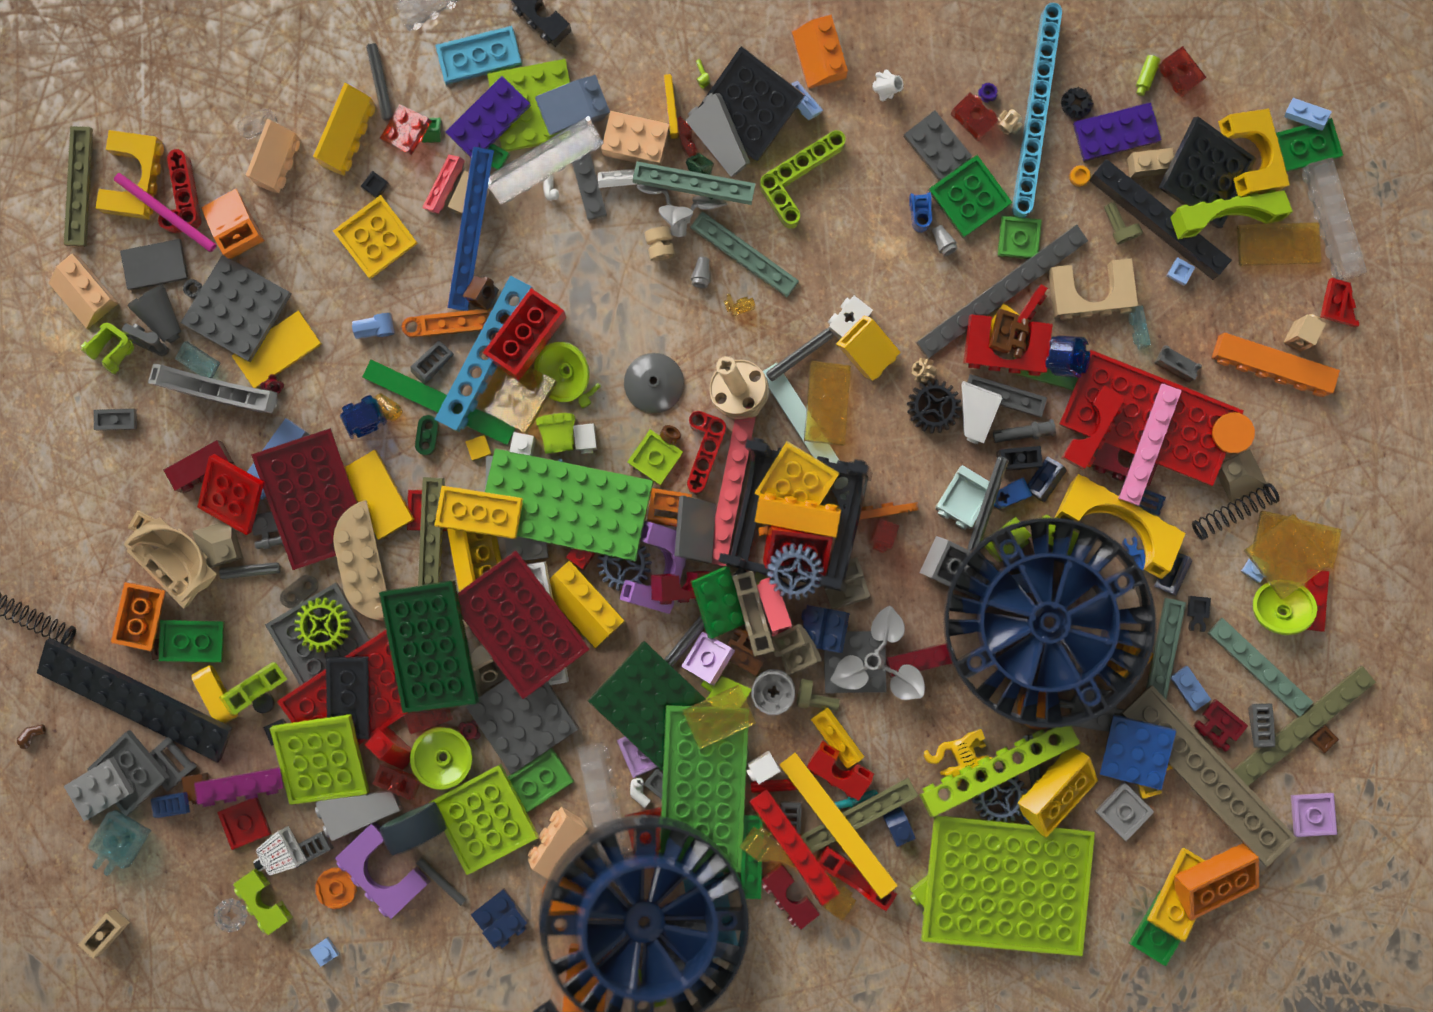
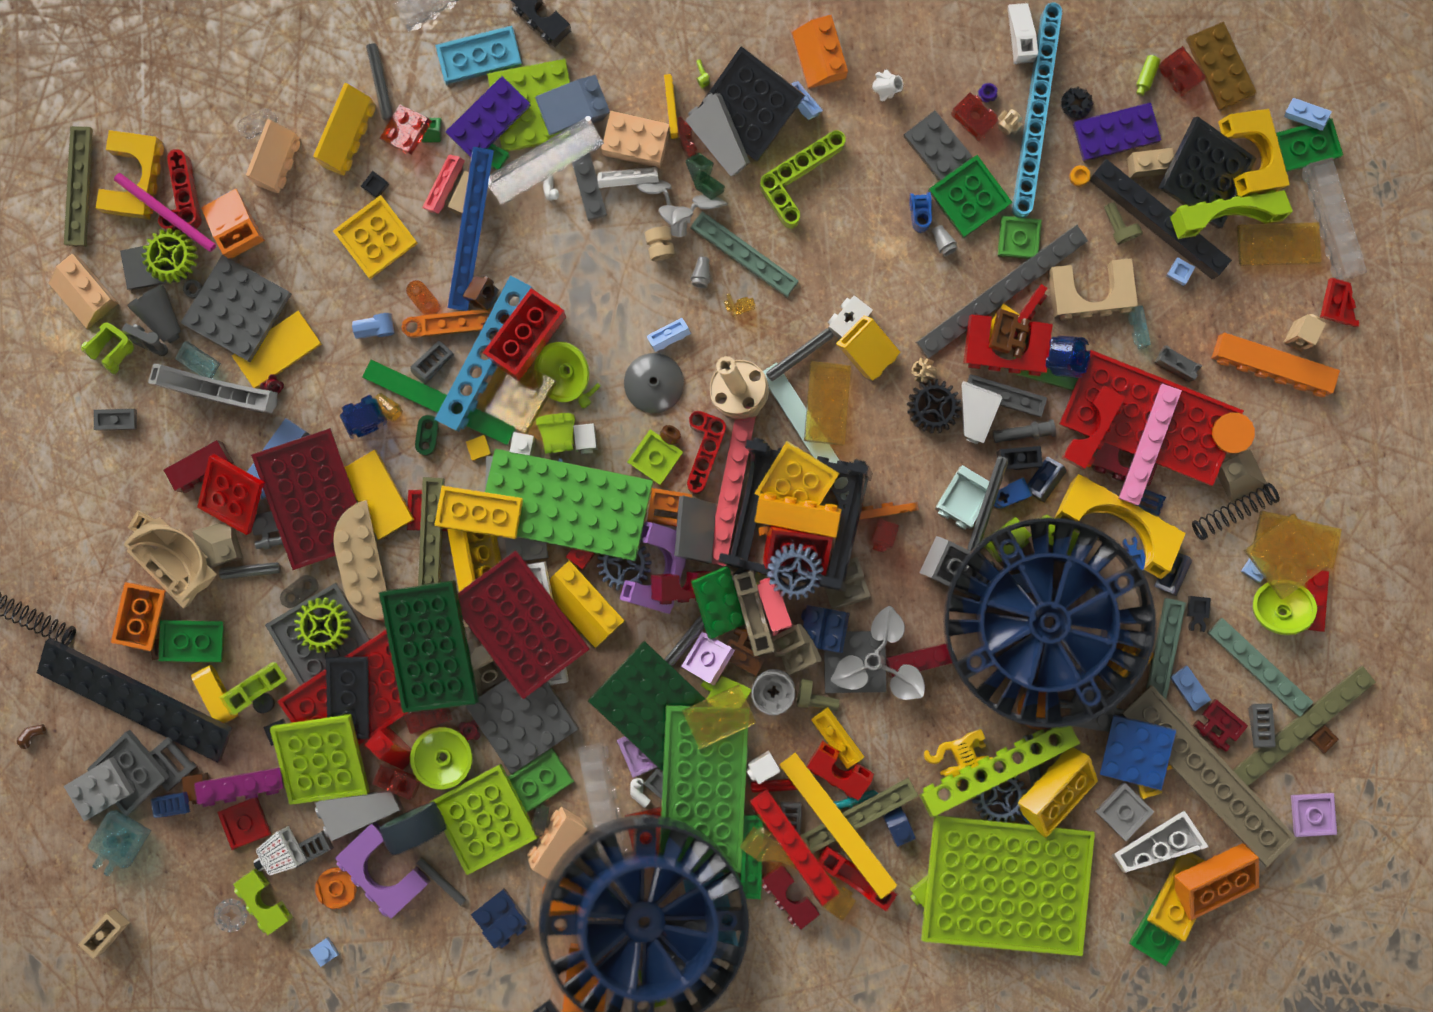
(155, 263): none -> lime gear
(422, 298): none -> clear orange plate
(540, 820): none -> clear smoke plate
(669, 334): none -> light blue plate
(694, 183): sand green plate -> none
(1022, 34): none -> white slope
(1164, 842): none -> white wedge
(1221, 65): none -> pearl gold plate

